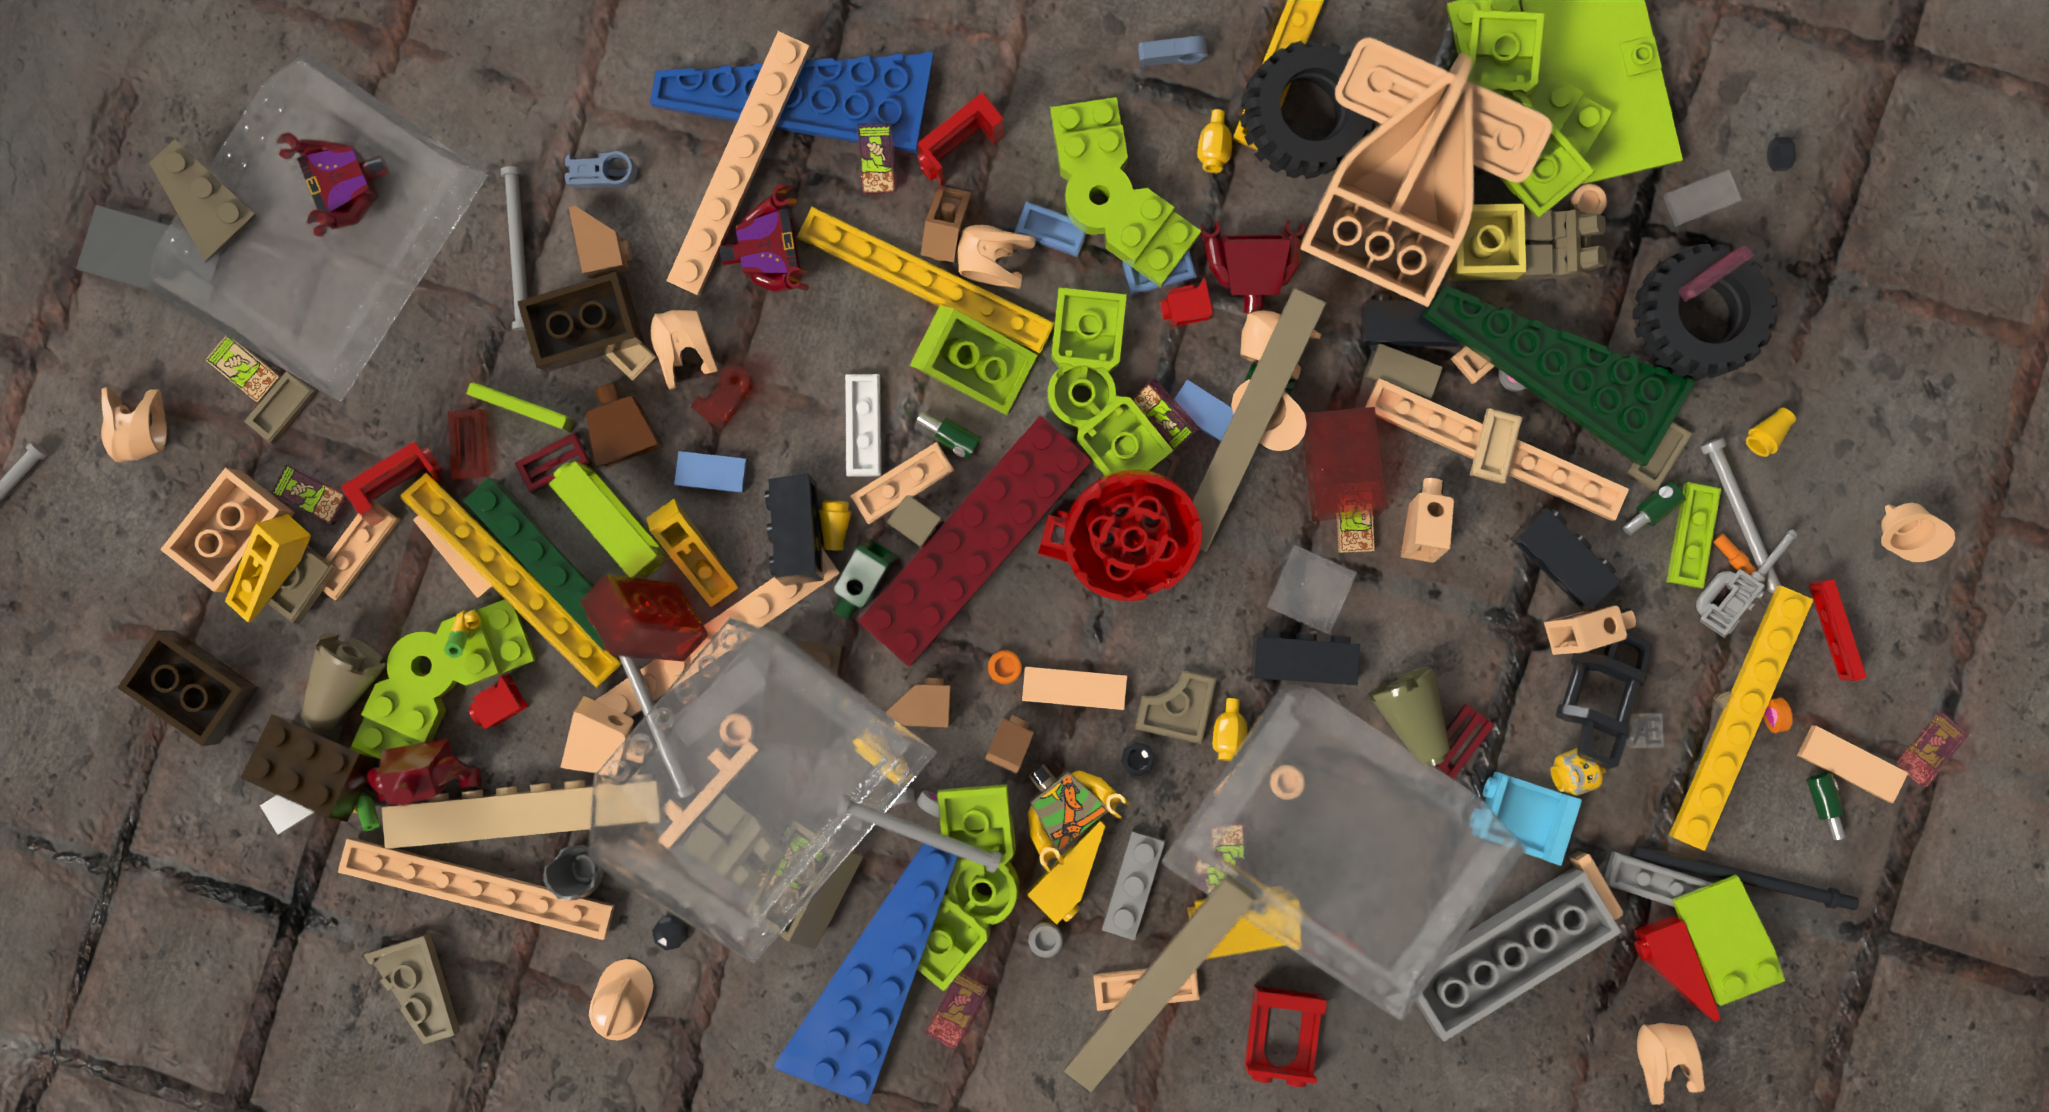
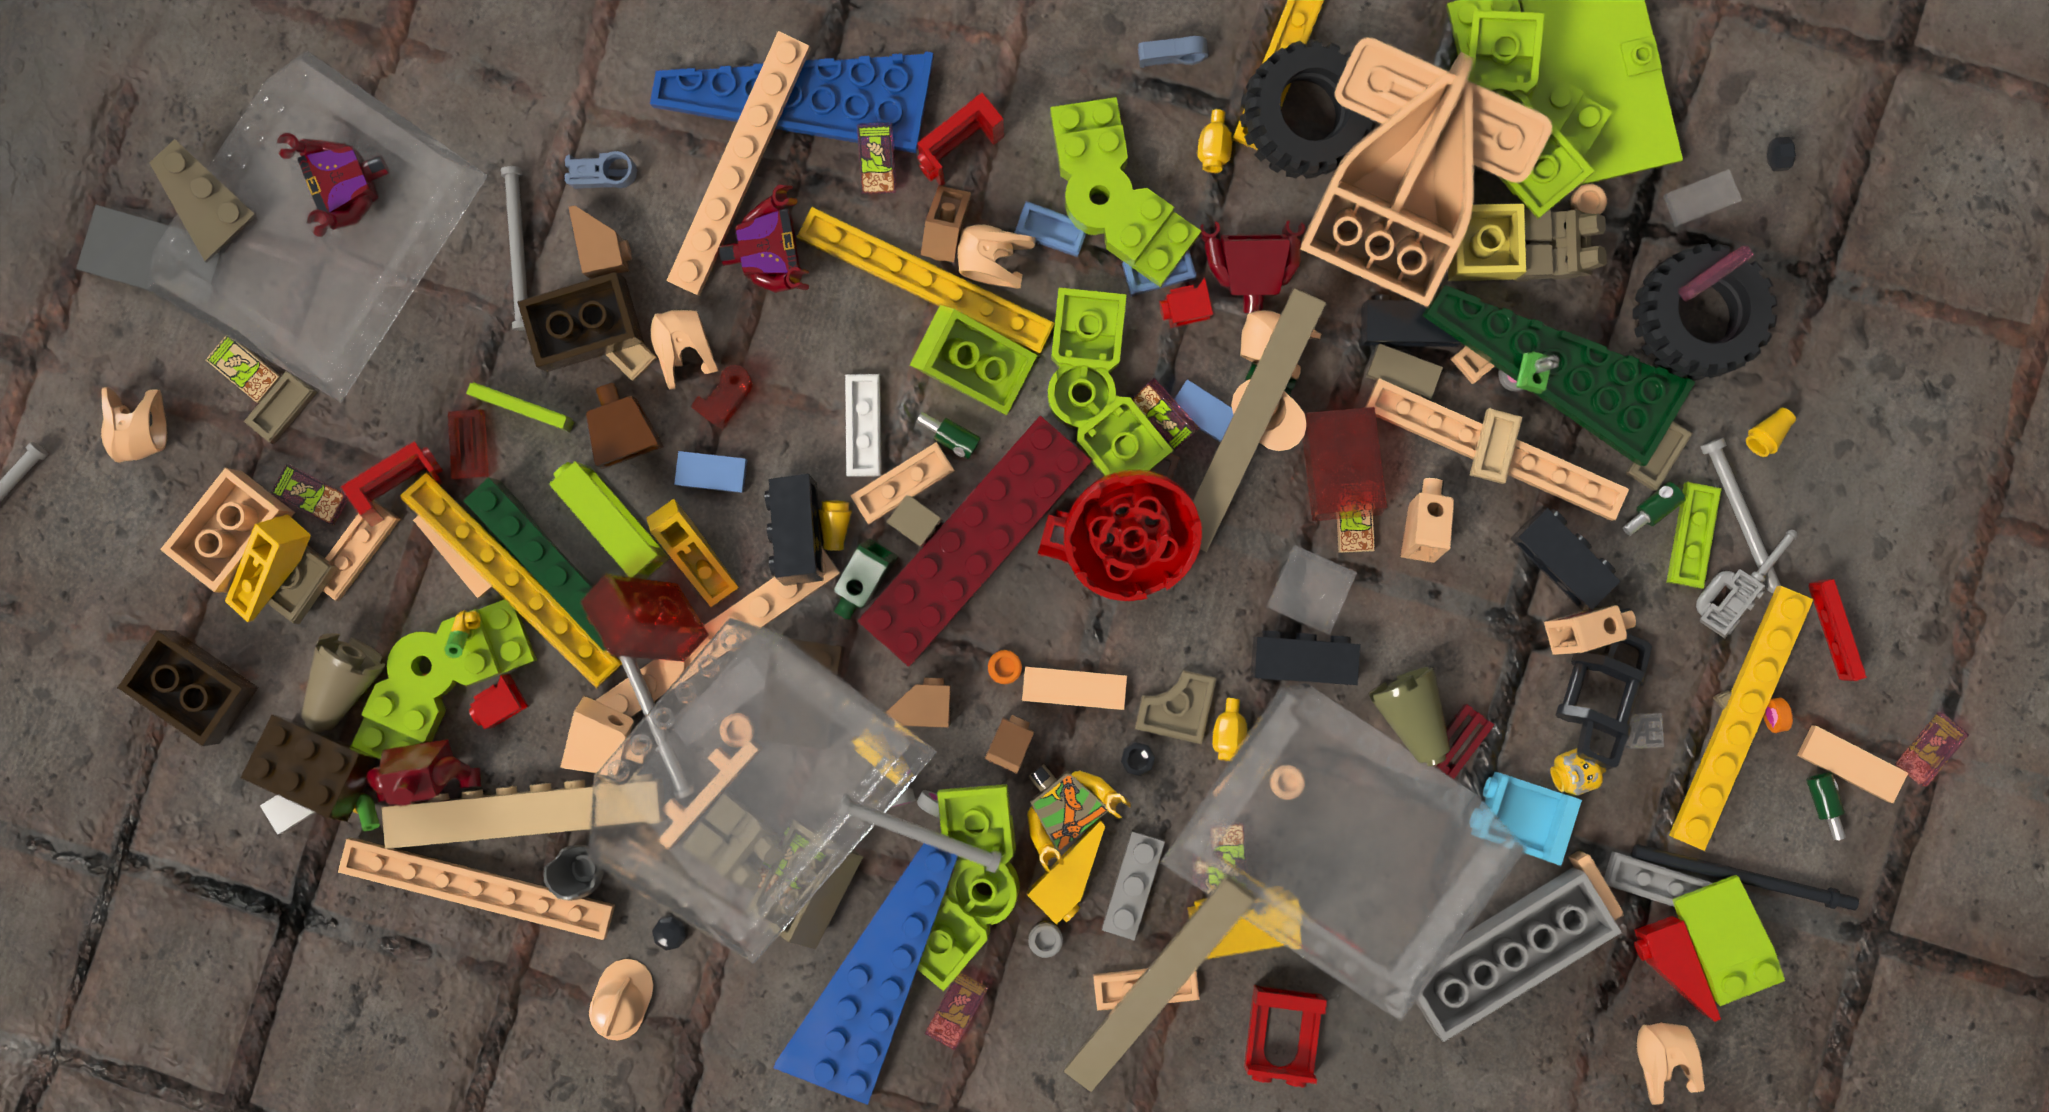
(417, 981): dark tan wing -> none
(546, 451): dark red tile -> none
(1535, 365): none -> bright green piece
(1736, 557): orange piece -> none
(1915, 533): light nougat piece -> none

